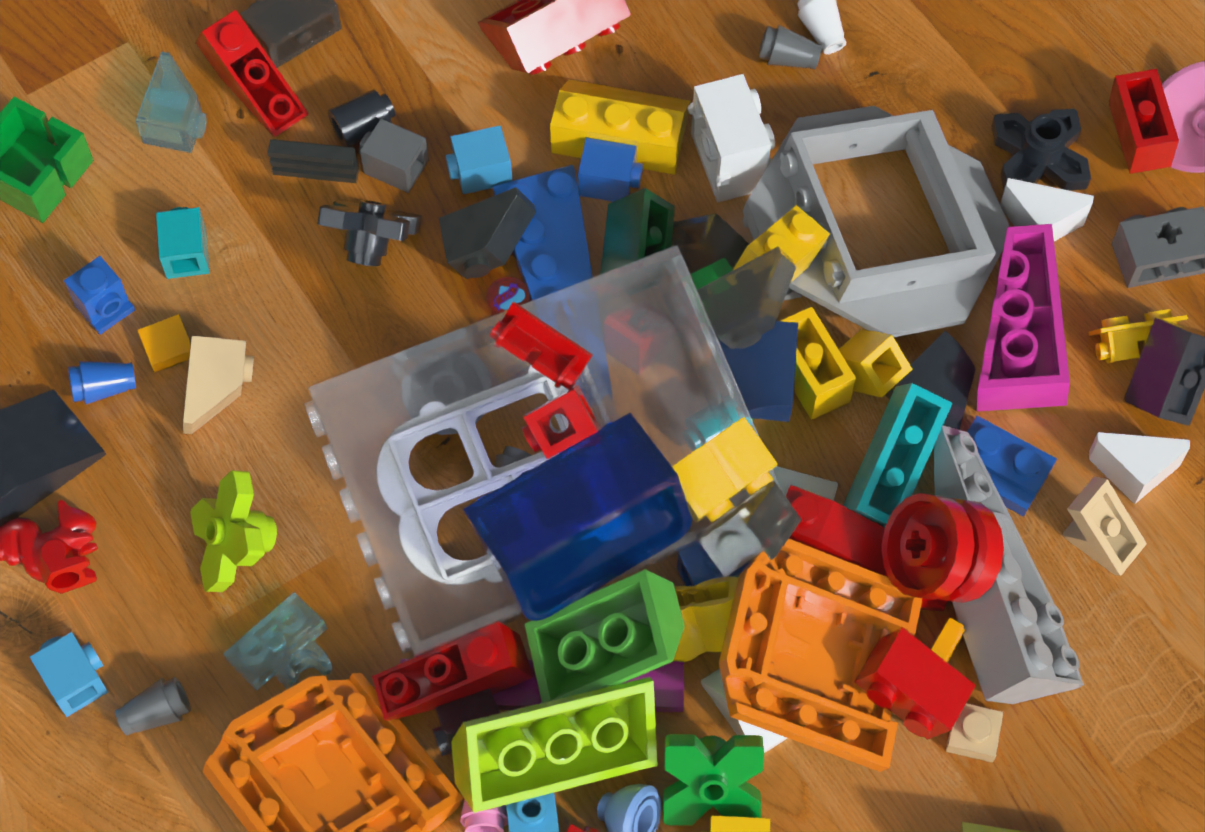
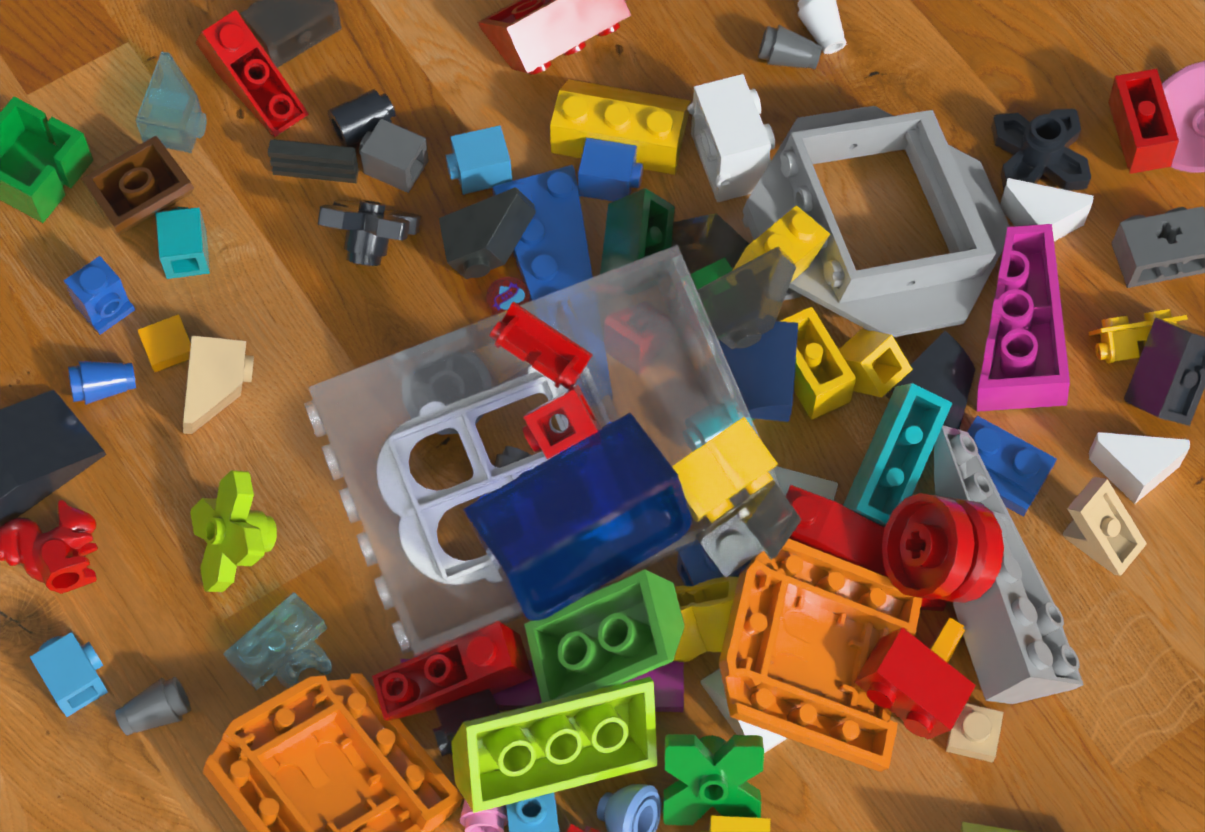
(137, 185): none -> reddish brown slope

